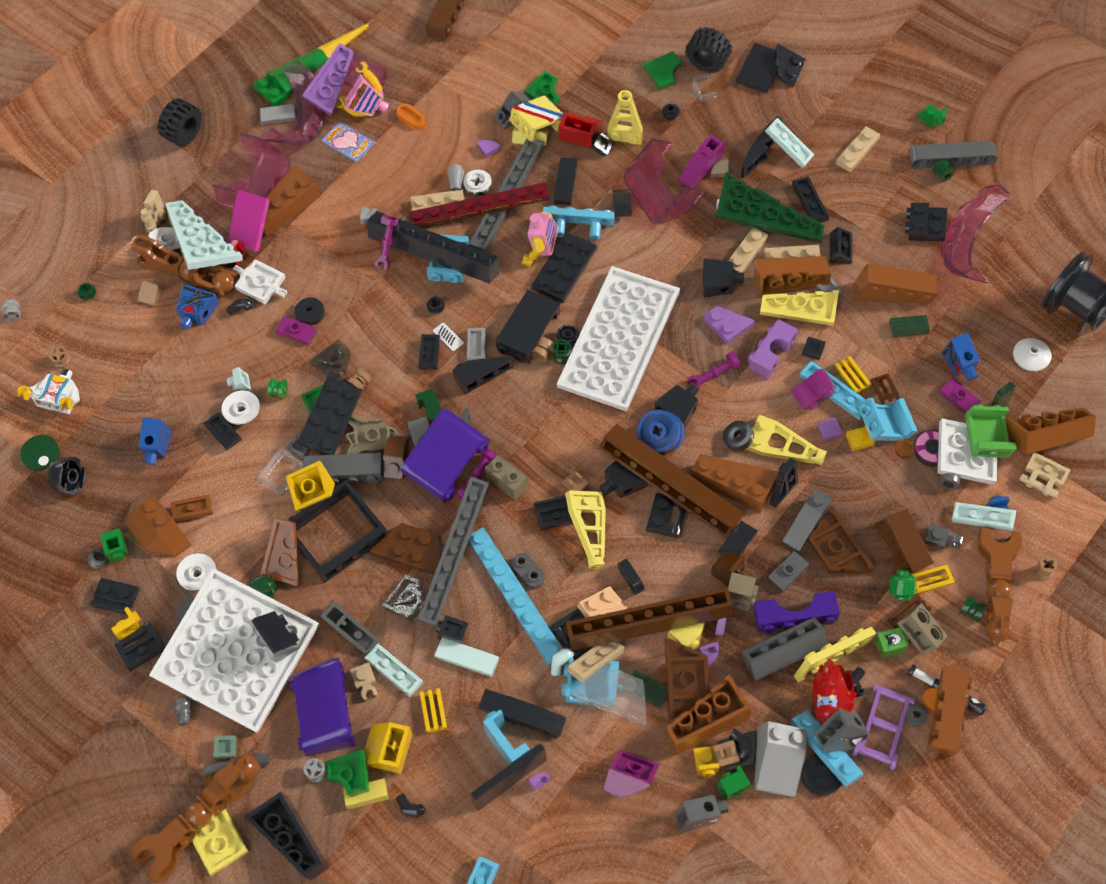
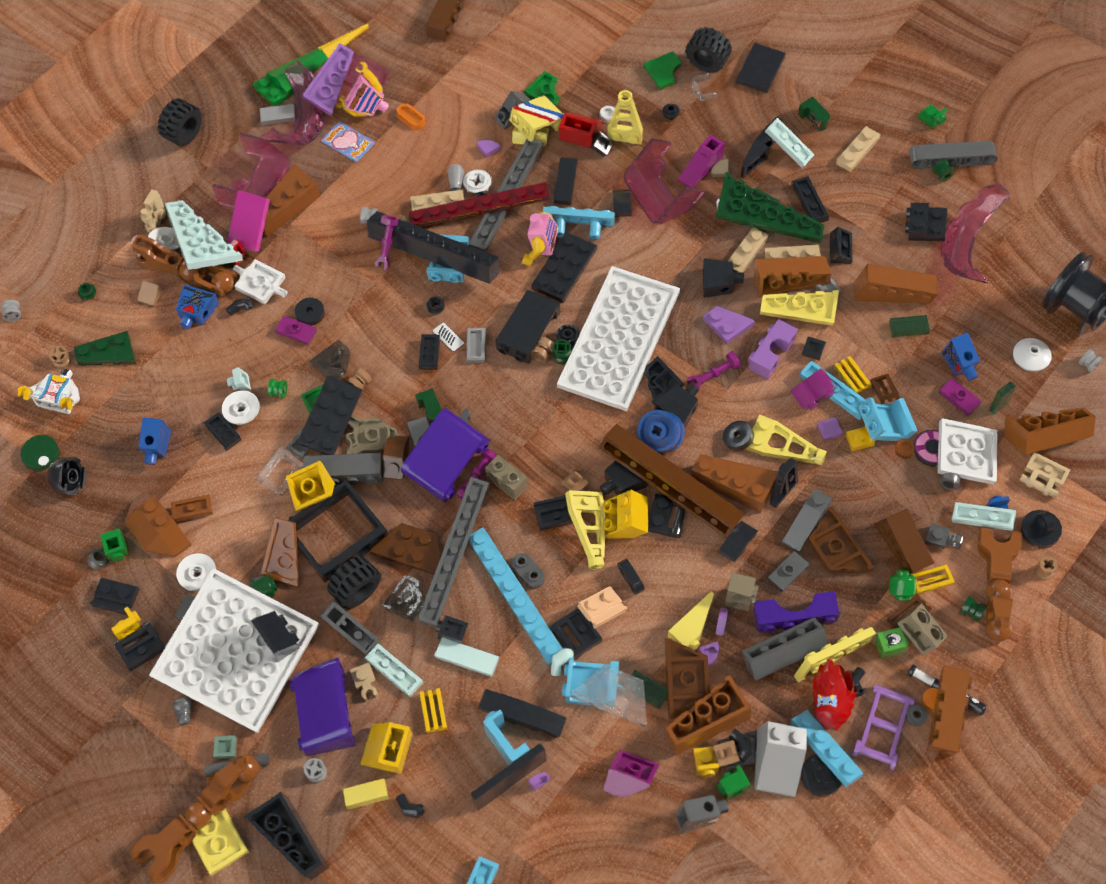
(110, 349): none -> dark green wing
(350, 772): green tile -> none
(354, 582): none -> black tyre
(480, 371): black slope -> none
(594, 660): tan plate -> none
(606, 113): none -> white tile
(626, 515): none -> yellow slope
(650, 619): reddish brown brick -> none
(660, 378): none -> black slope
(726, 565): reddish brown slope -> none
(788, 65): black wing -> none
(815, 113): none -> dark green leg
(841, 731): dark grey torso -> none
(988, 431): bright green panel -> none
(1041, 528): none -> black tile
(1090, 360): none -> light grey wheel

